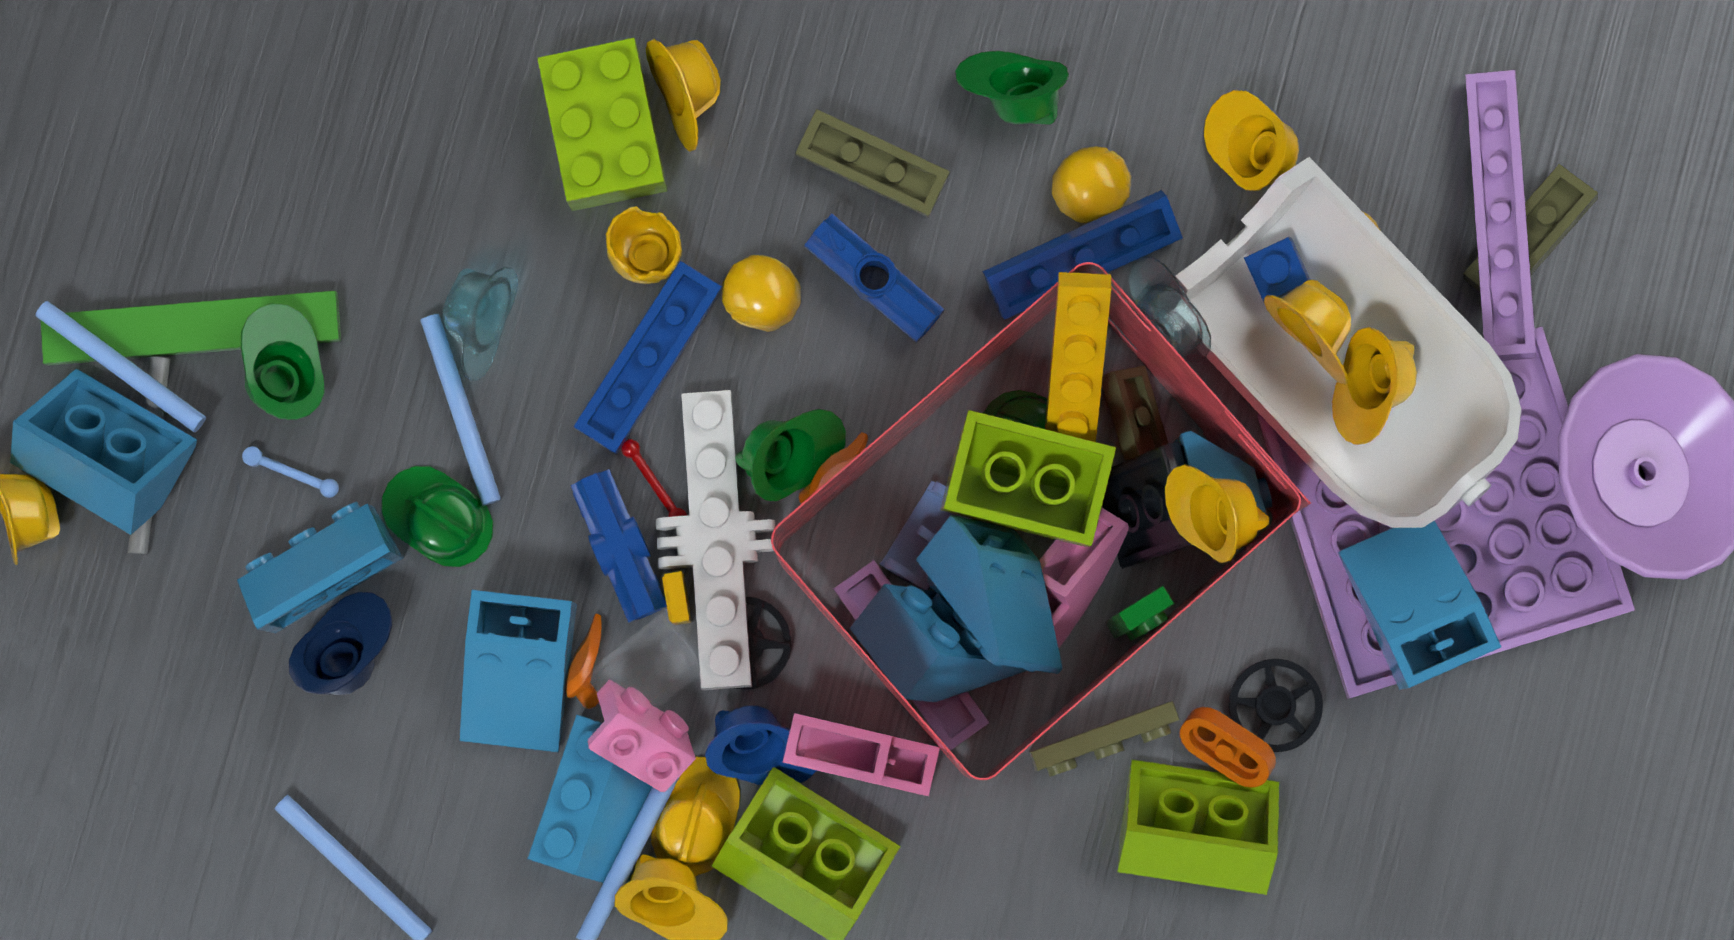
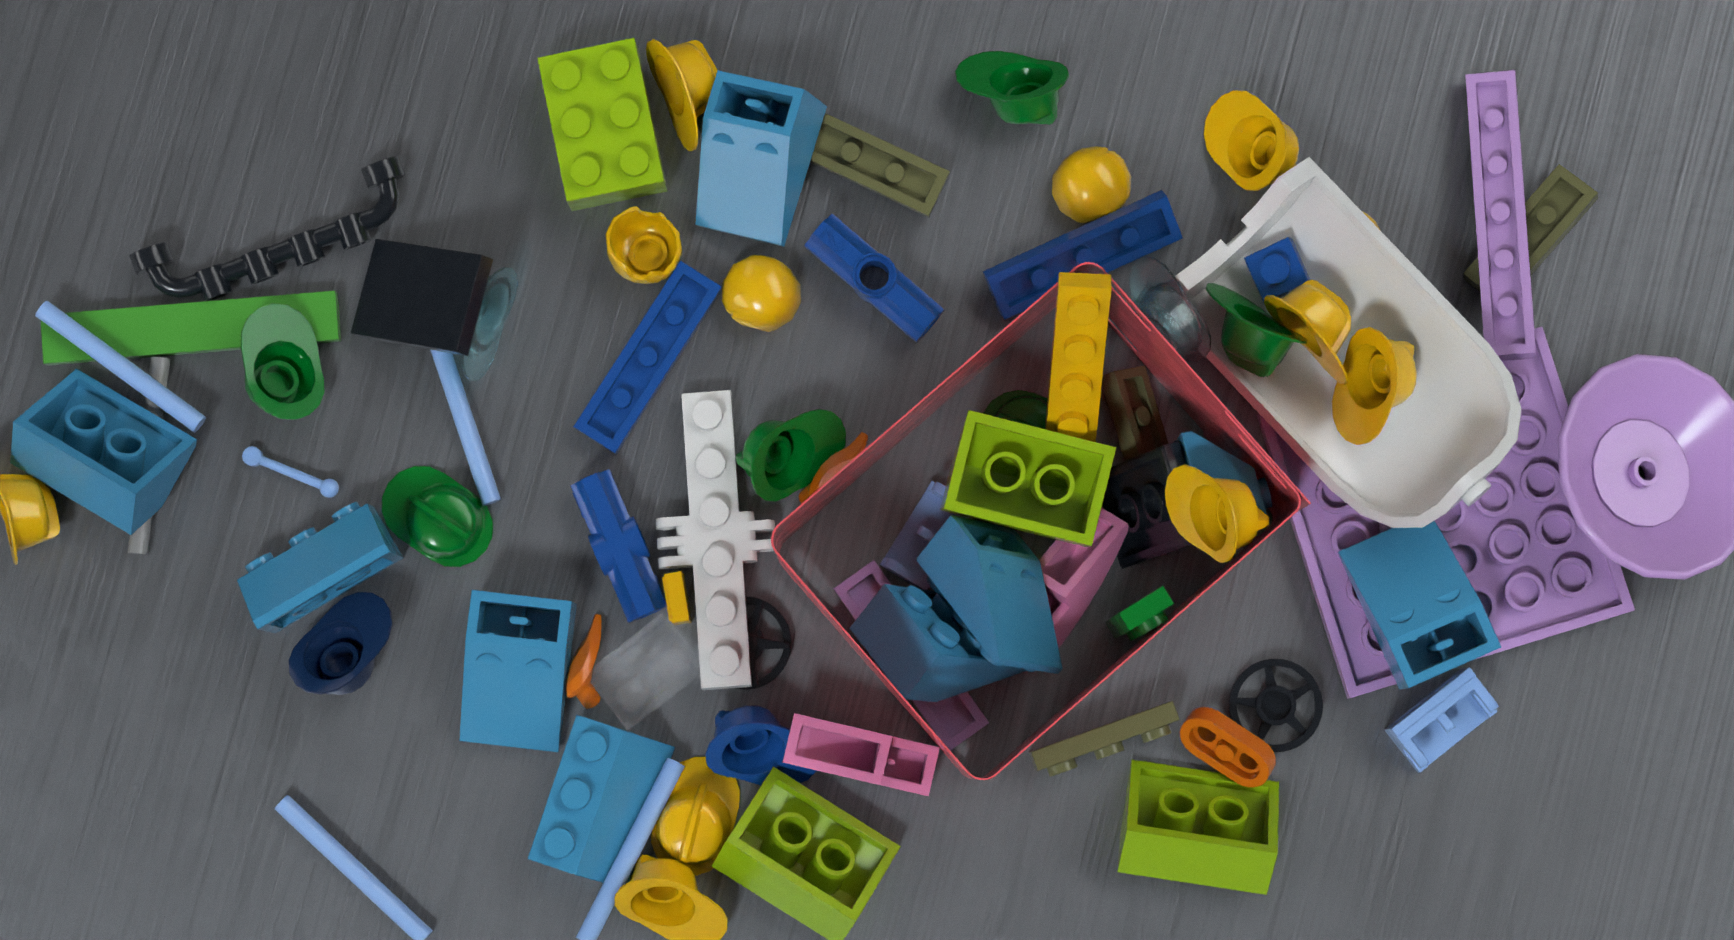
(262, 262): none -> black bar
(422, 296): none -> black tile
(631, 449): red hinge -> none
(641, 737): bright pink bracket -> none
(755, 156): none -> dark azure slope
(1250, 334): none -> green piece
(1442, 718): none -> light blue hinge

